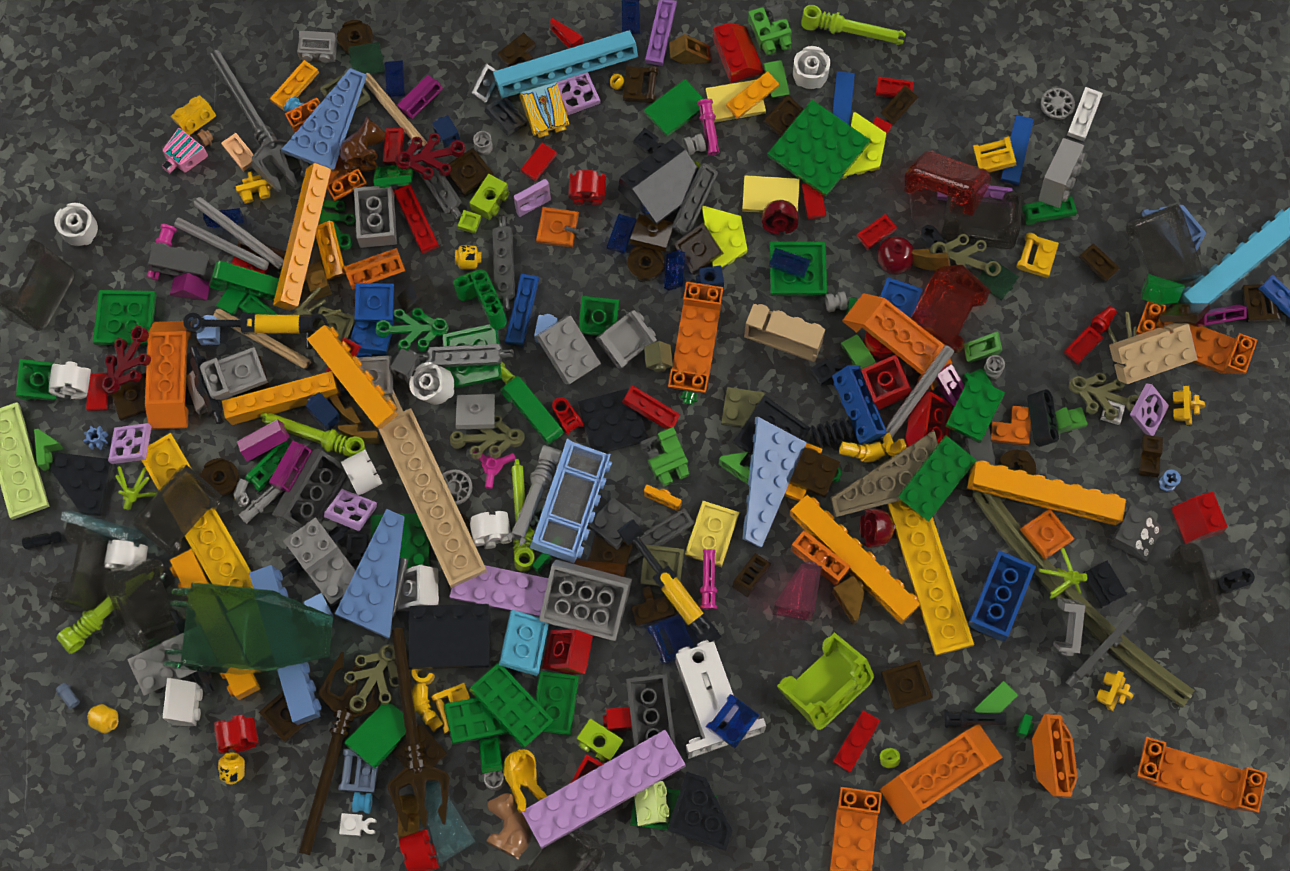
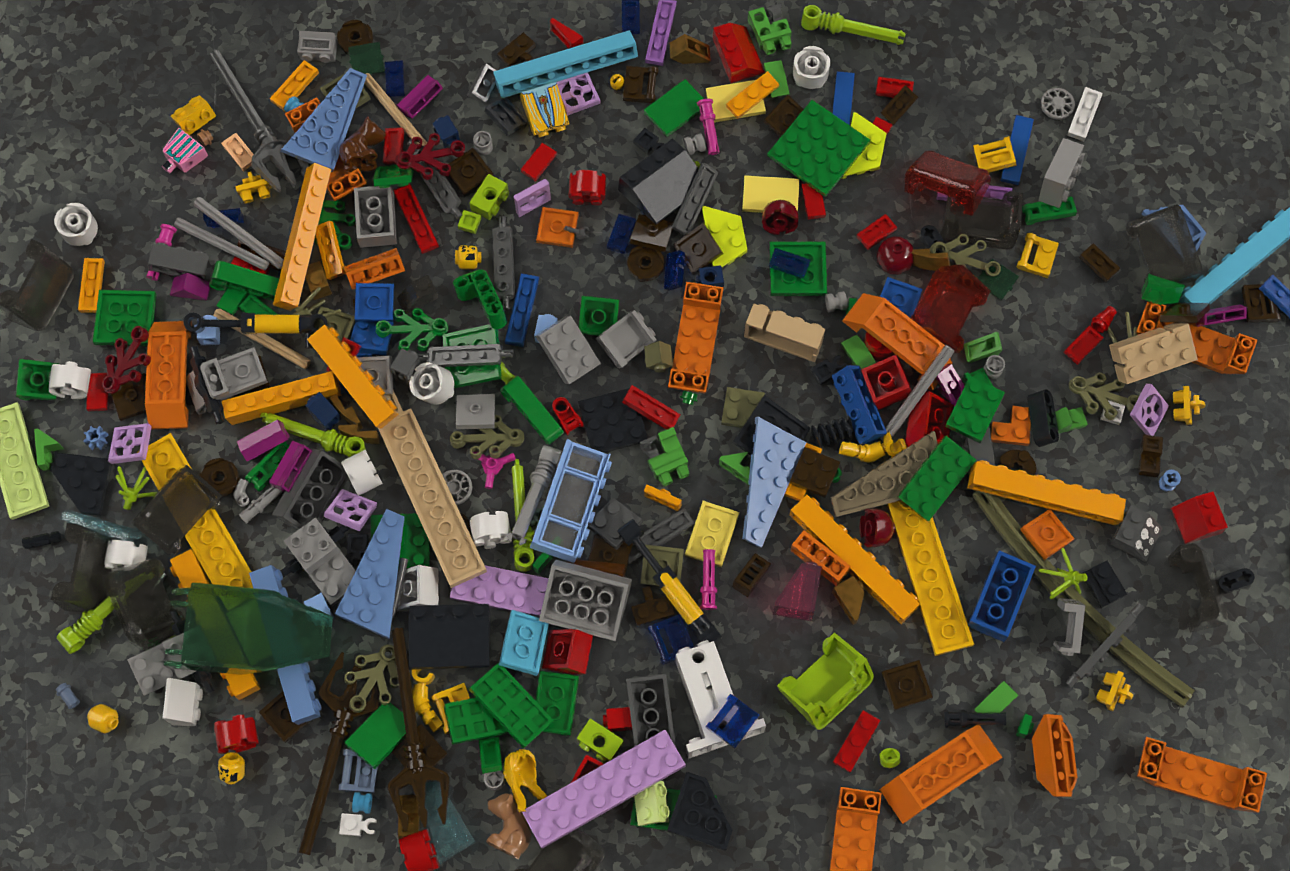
(91, 284): none -> light orange plate

